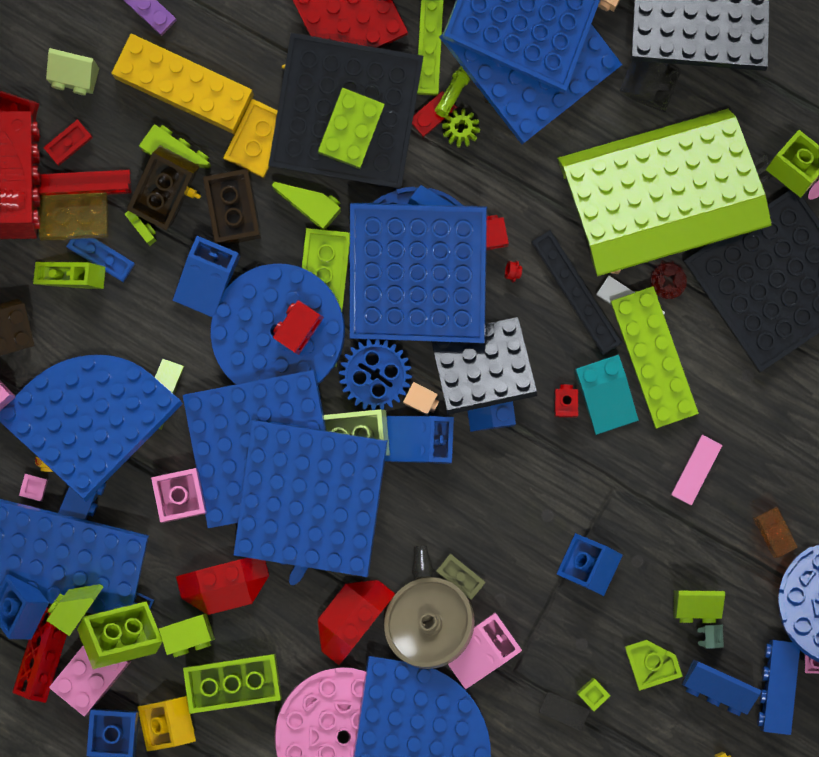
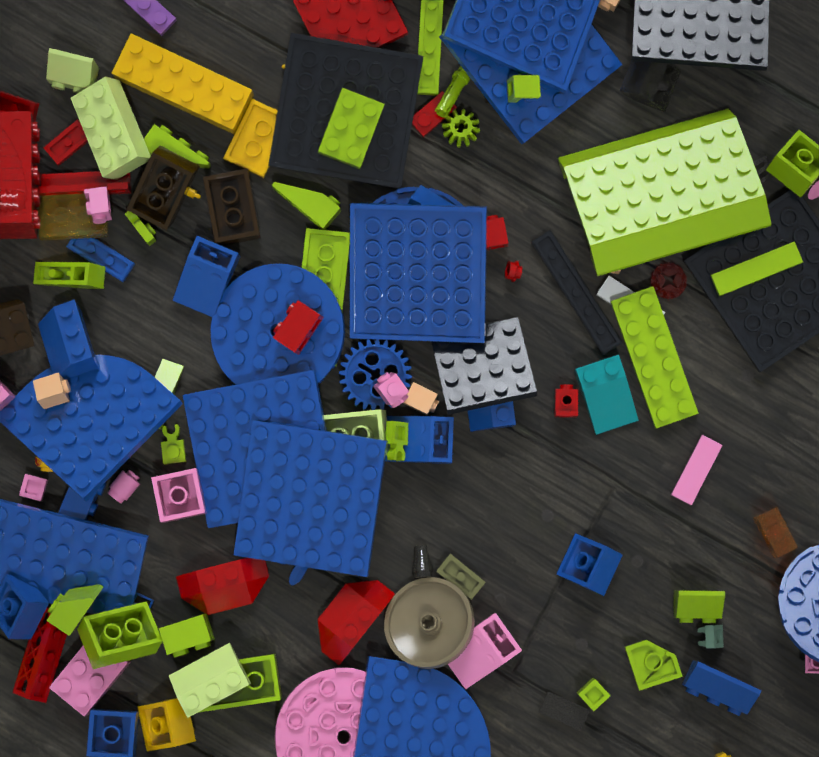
(51, 390): none -> light nougat brick
(67, 341): none -> blue slope
(98, 204): none -> bright pink brick
(111, 128): none -> yellowish green brick
(124, 486): none -> bright pink brick
(173, 449): none -> lime plate
(209, 680): none -> yellowish green slope
(391, 389): none -> bright pink brick
(397, 437): none -> lime plate
(523, 87): none -> lime panel
(756, 269): none -> lime tile
(780, 687): blue brick -> none

